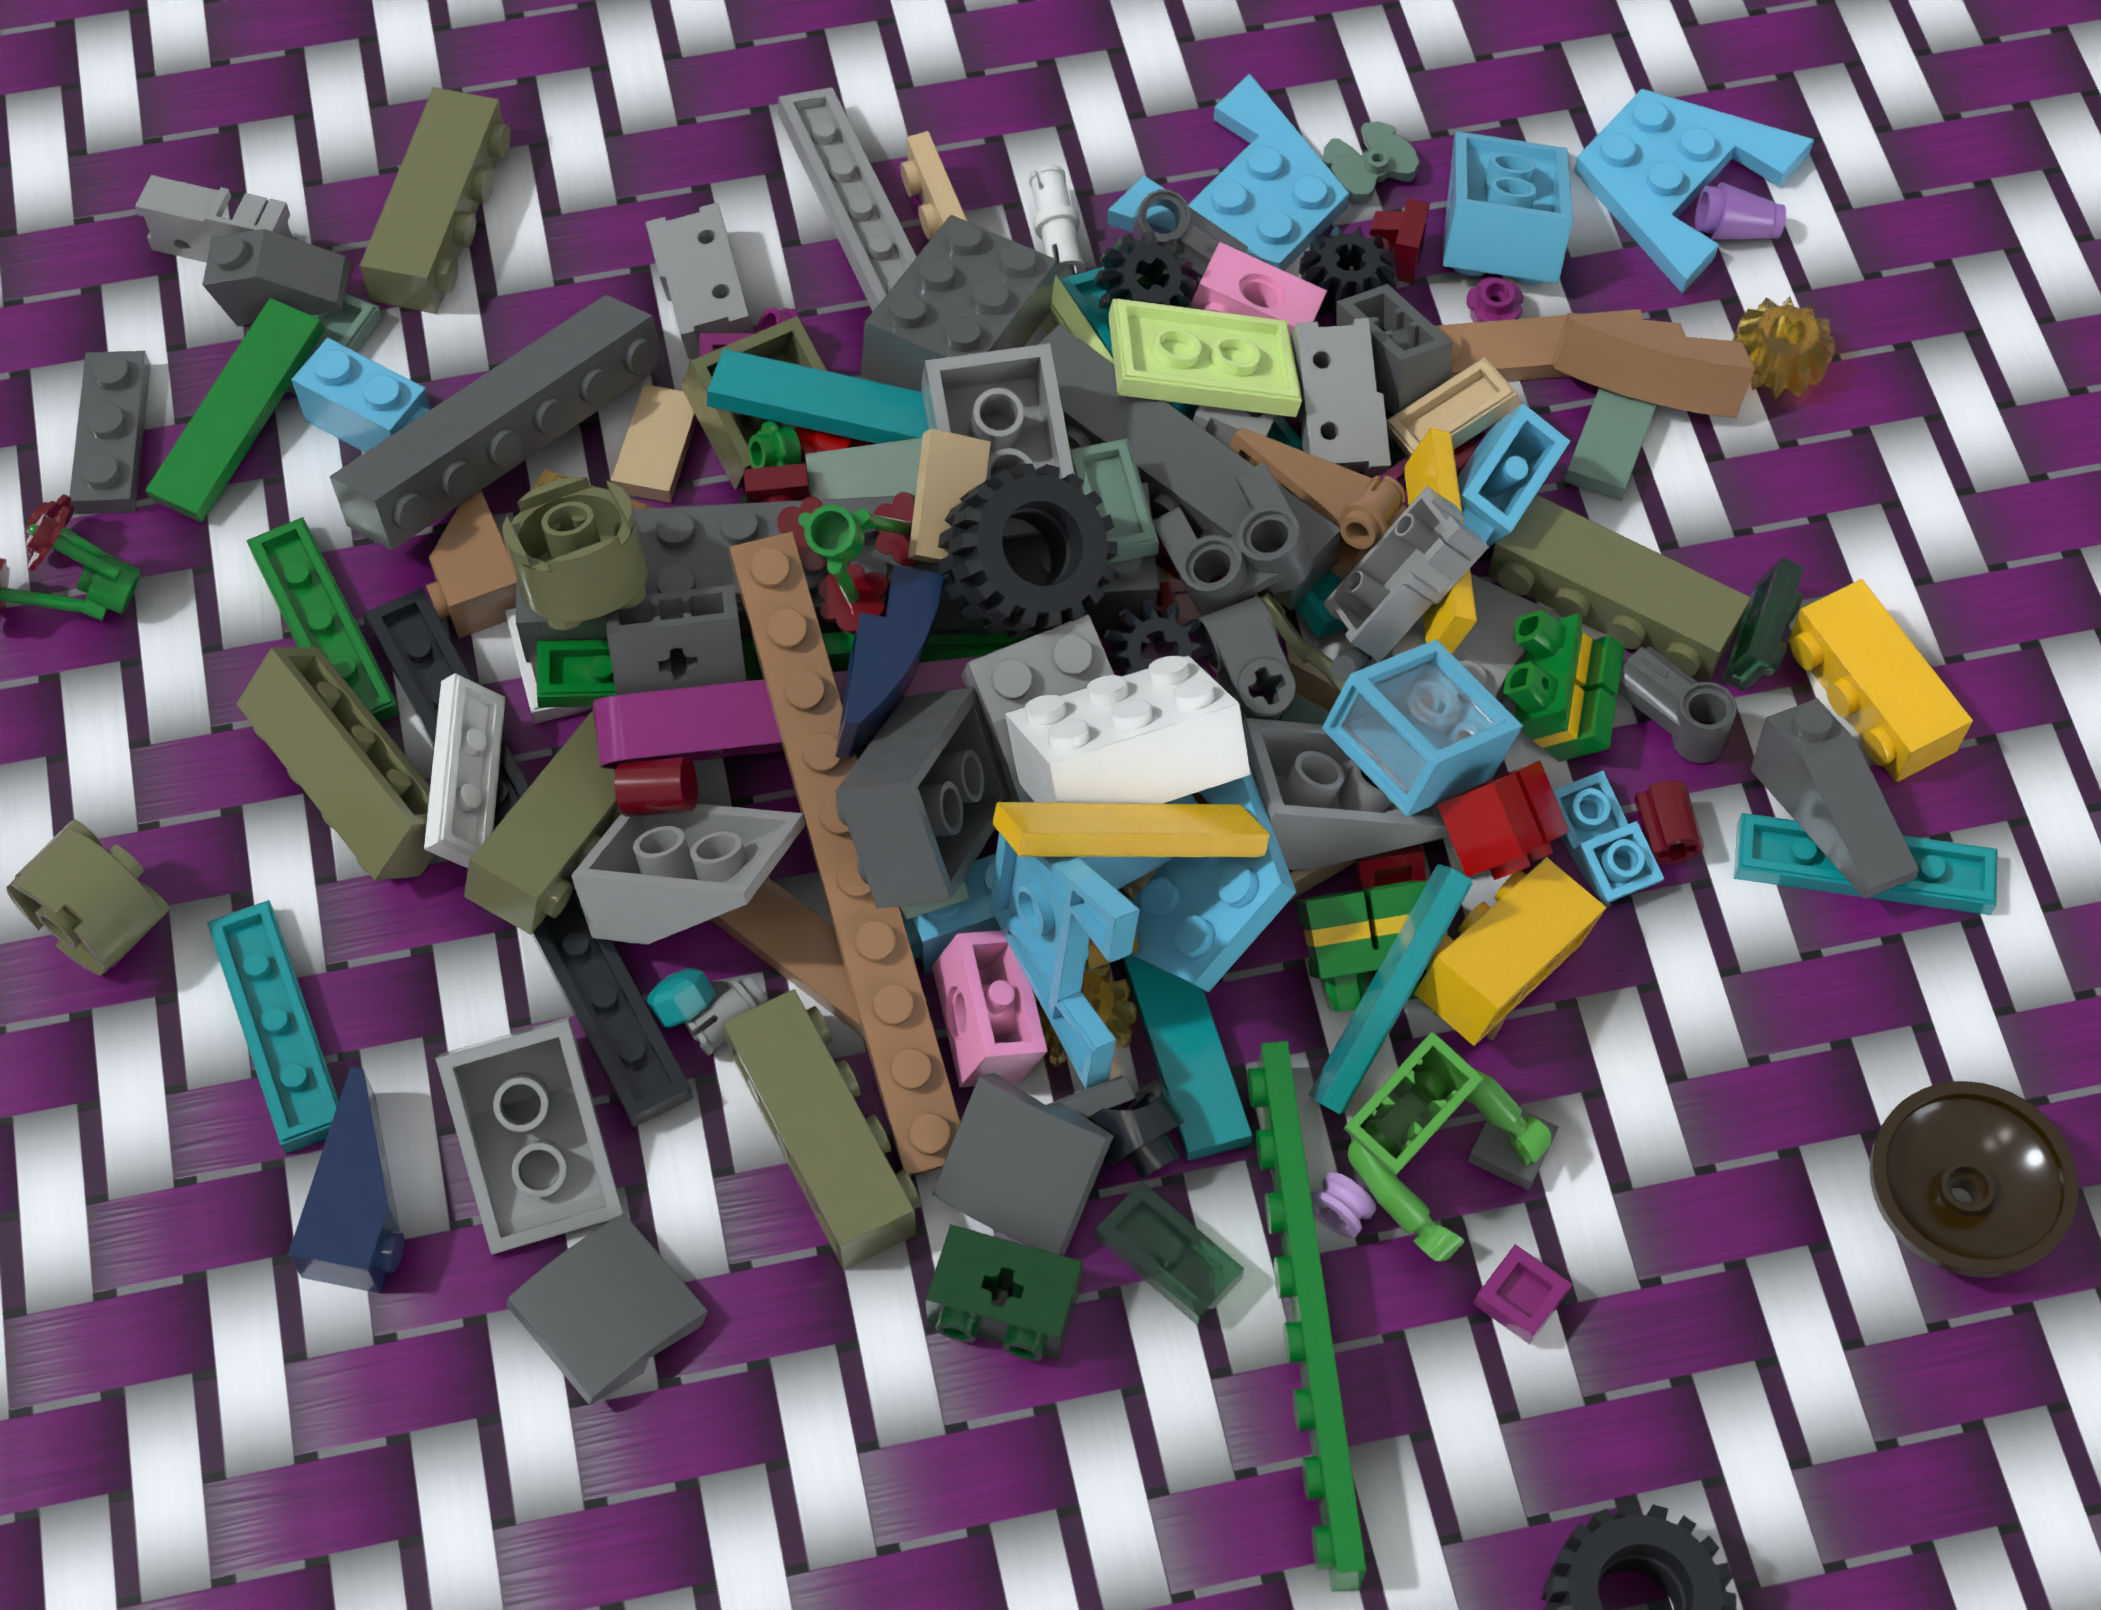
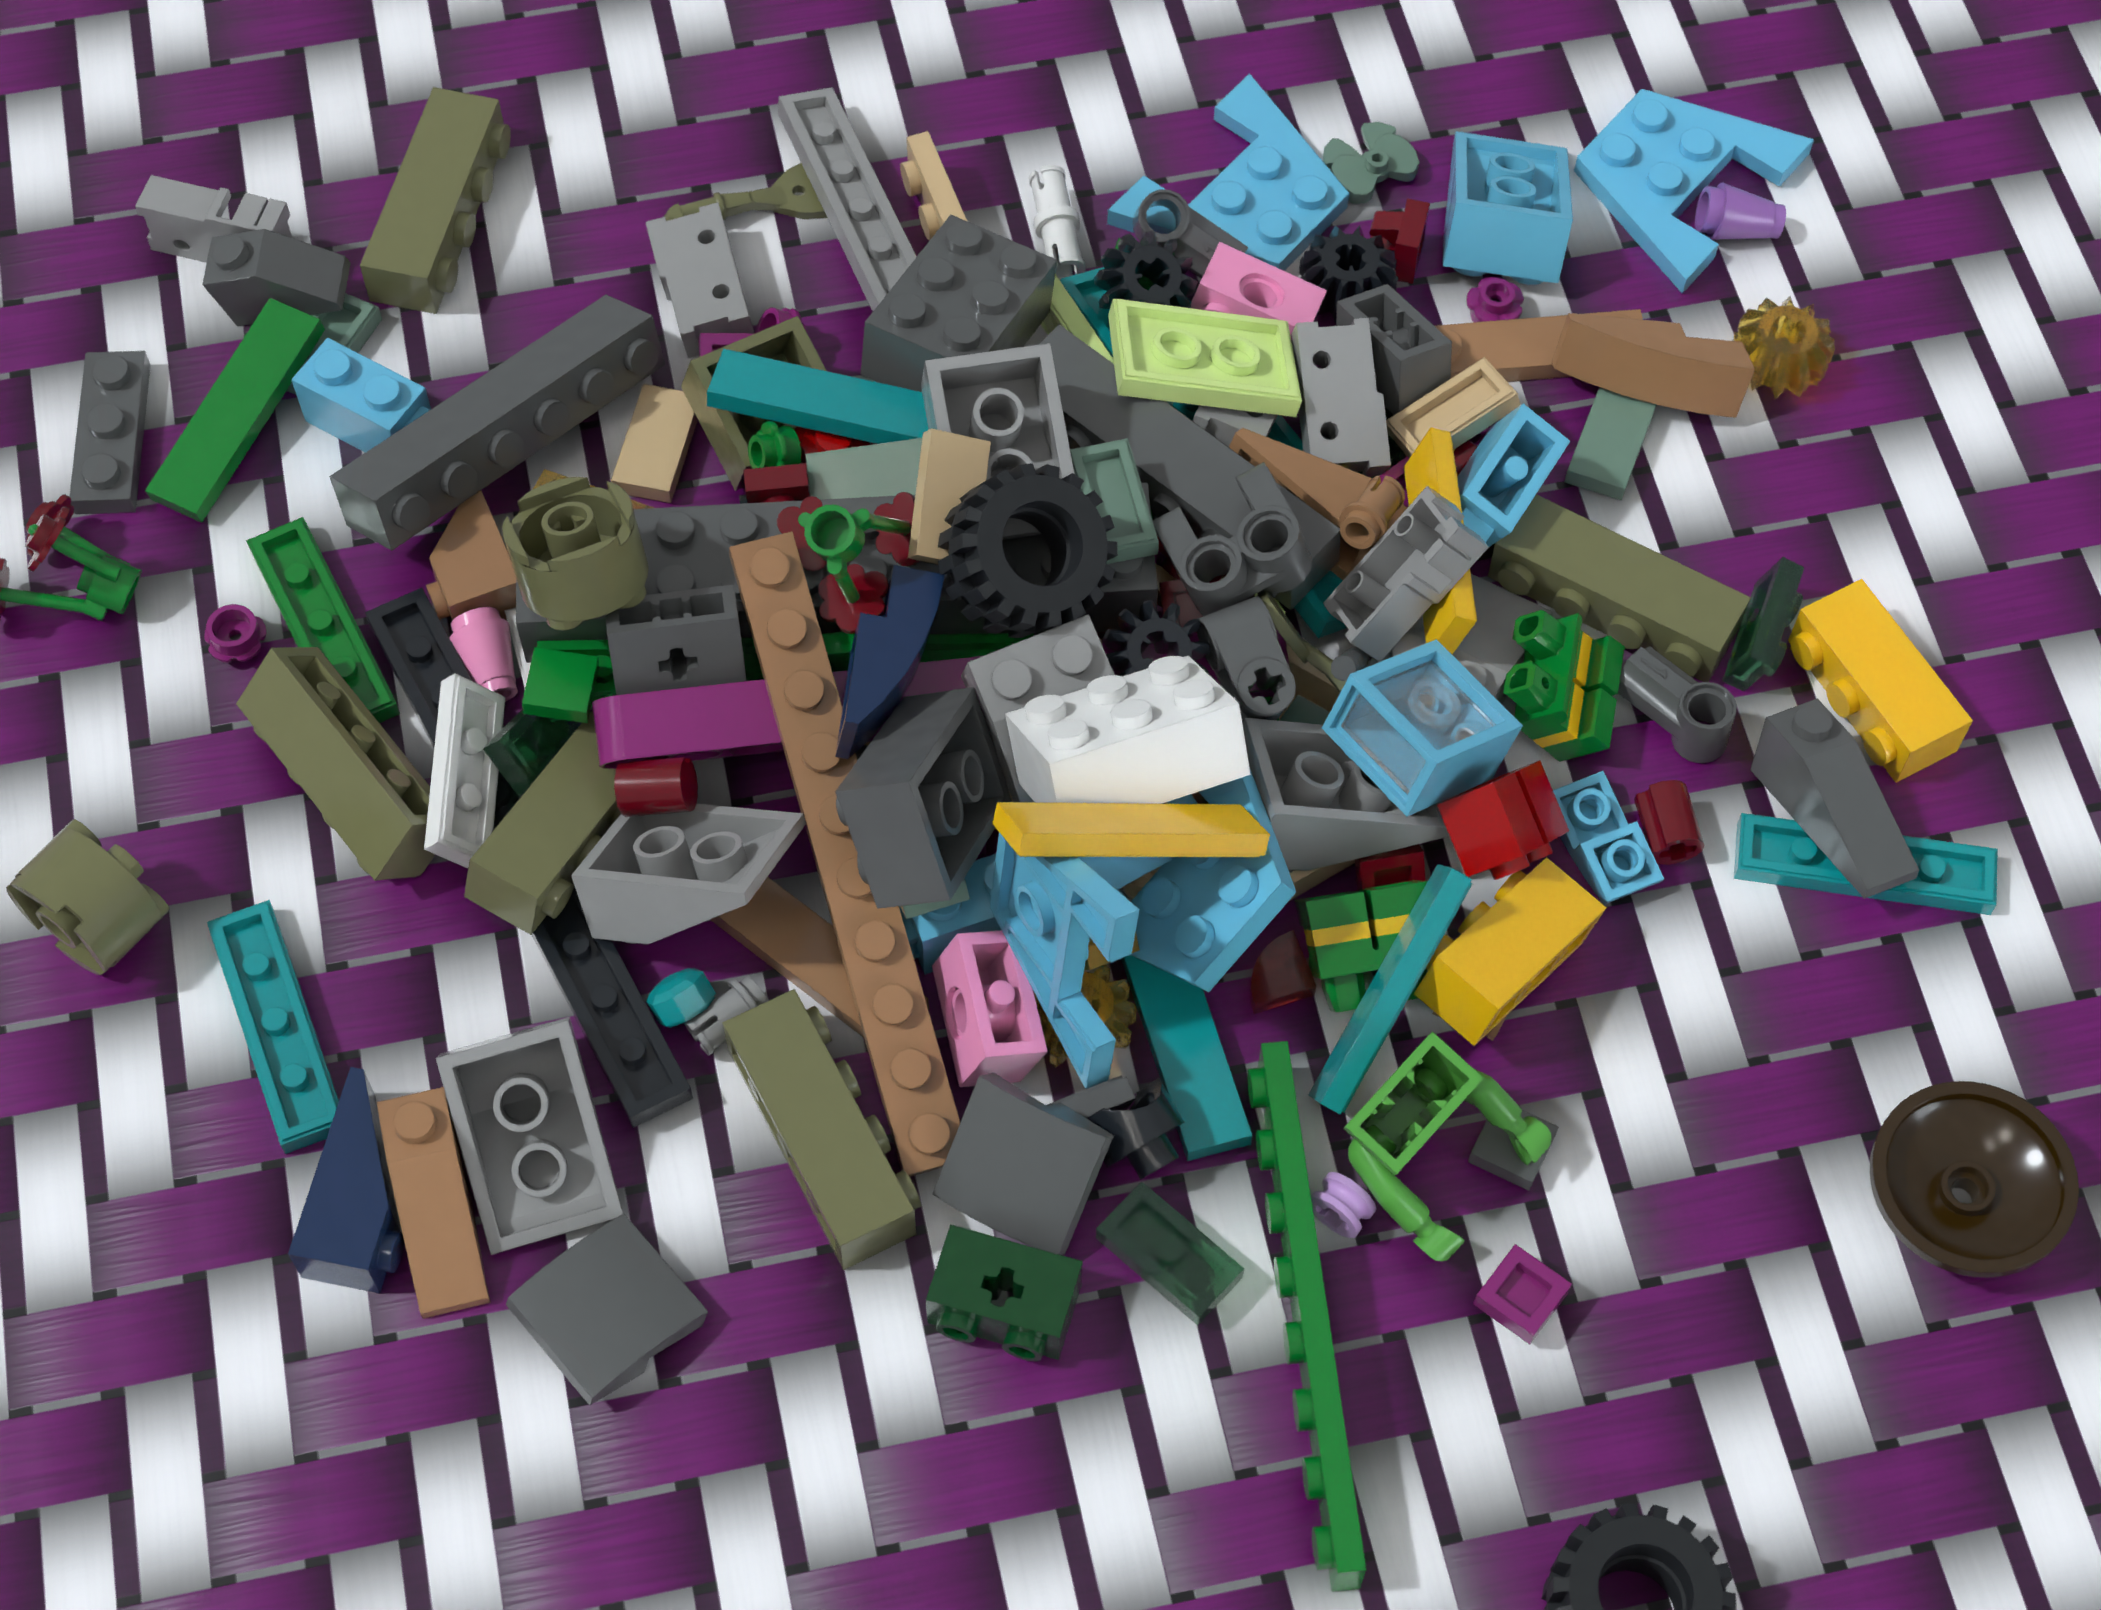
(230, 621): none -> magenta plate
(433, 1202): none -> medium nougat slope
(486, 649): none -> bright pink cone
(528, 747): none -> clear green plate
(560, 685): none -> green tile
(777, 198): none -> olive piece
(1280, 975): none -> clear red tile

